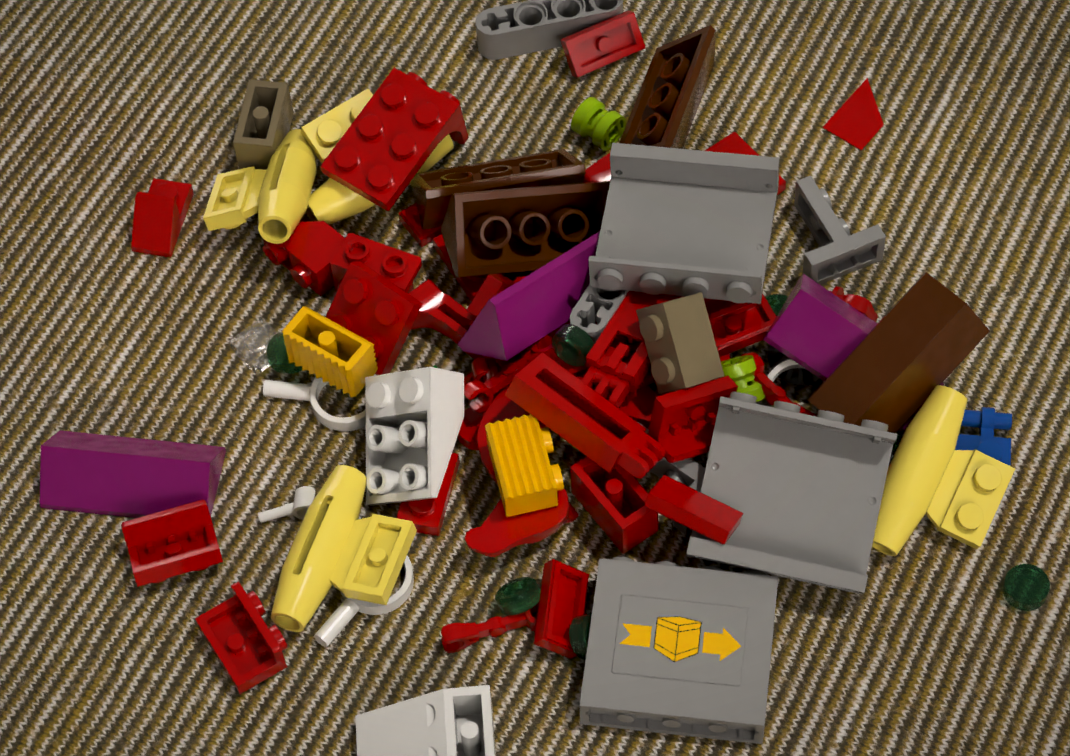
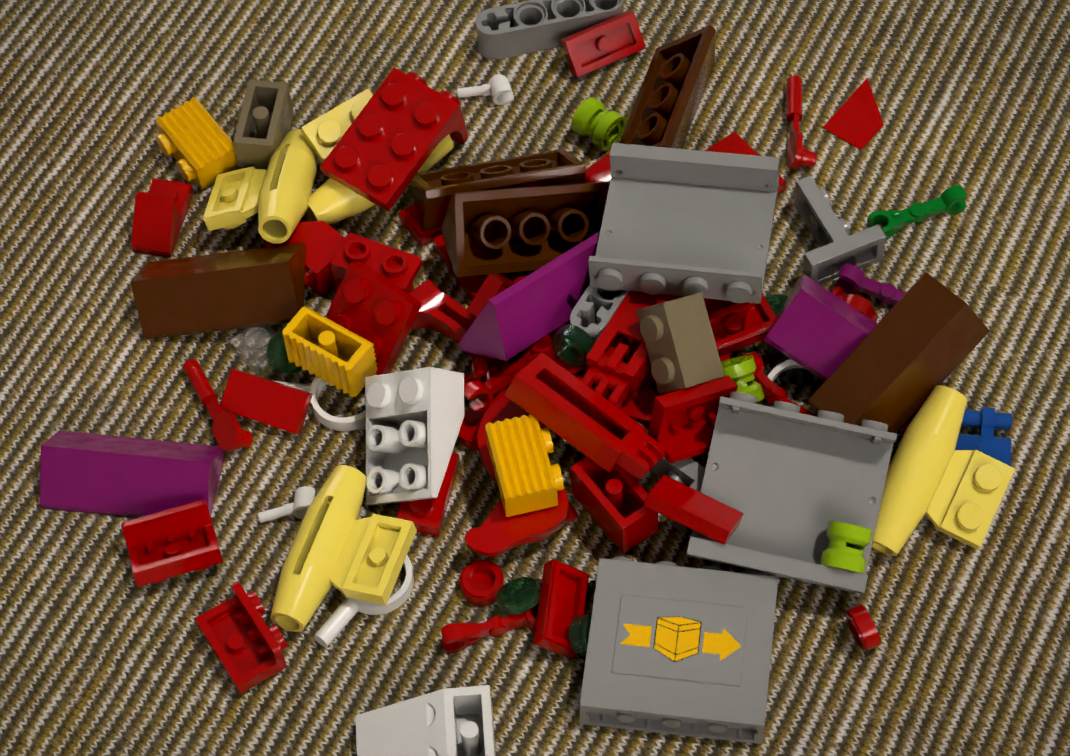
(196, 143): none -> yellow brick
(220, 291): none -> reddish brown slope
(225, 426): none -> red piece
(266, 401): none -> red tile
(481, 582): none -> red tile
(497, 87): none -> white hand
(796, 154): none -> red piece
(844, 557): none -> lime wheel
(853, 280): none -> magenta piece
(862, 628): none -> red tile
(950, 201): none -> green piece
(1026, 587): clear green tile -> none

